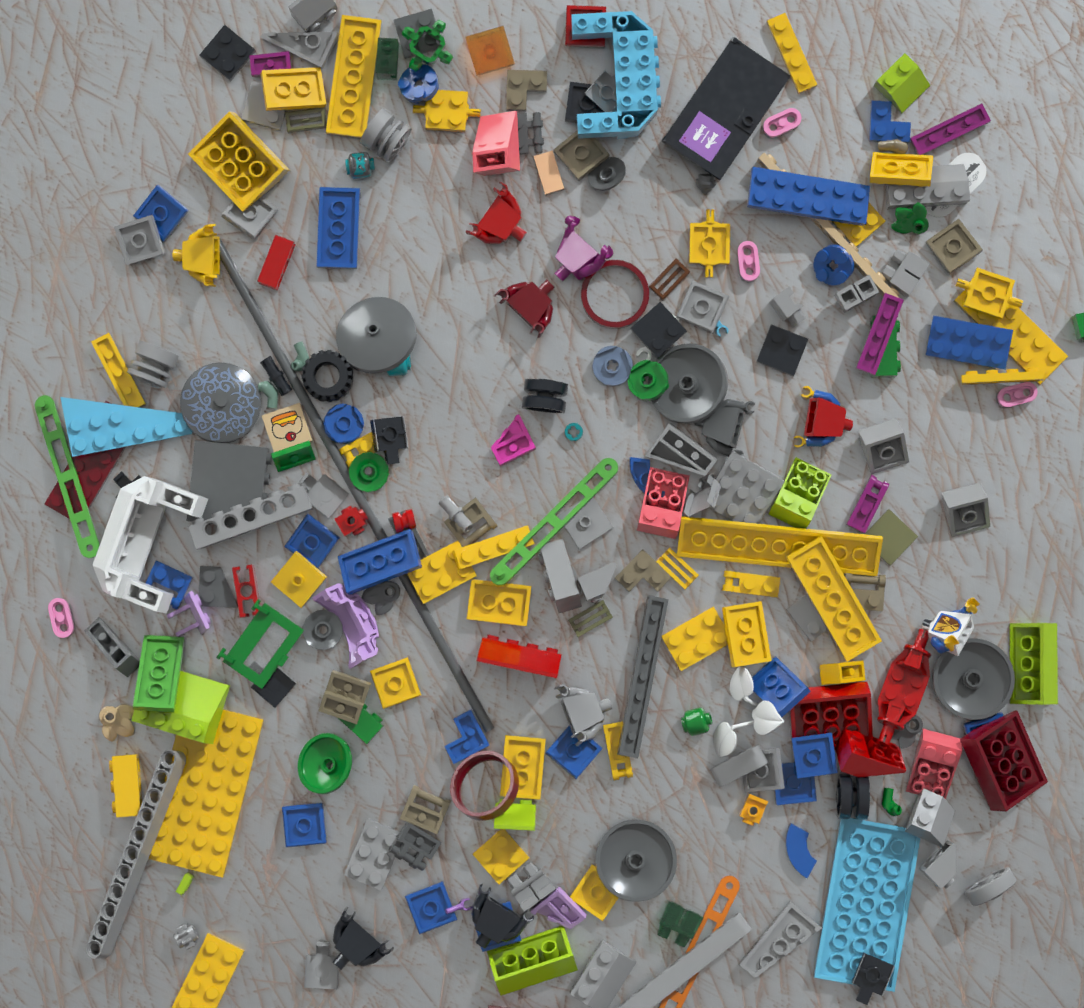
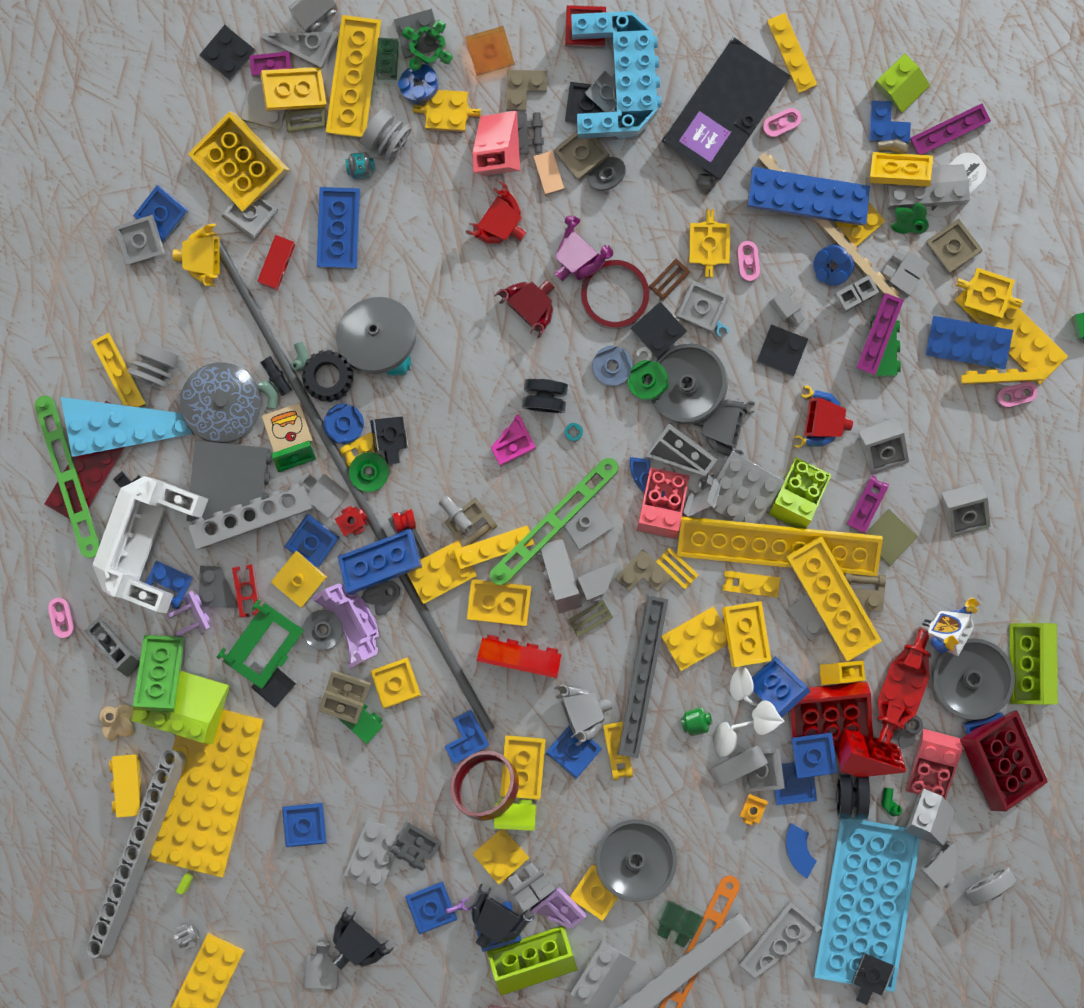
(316, 763): green dish -> none
(421, 815): dark tan plate -> none

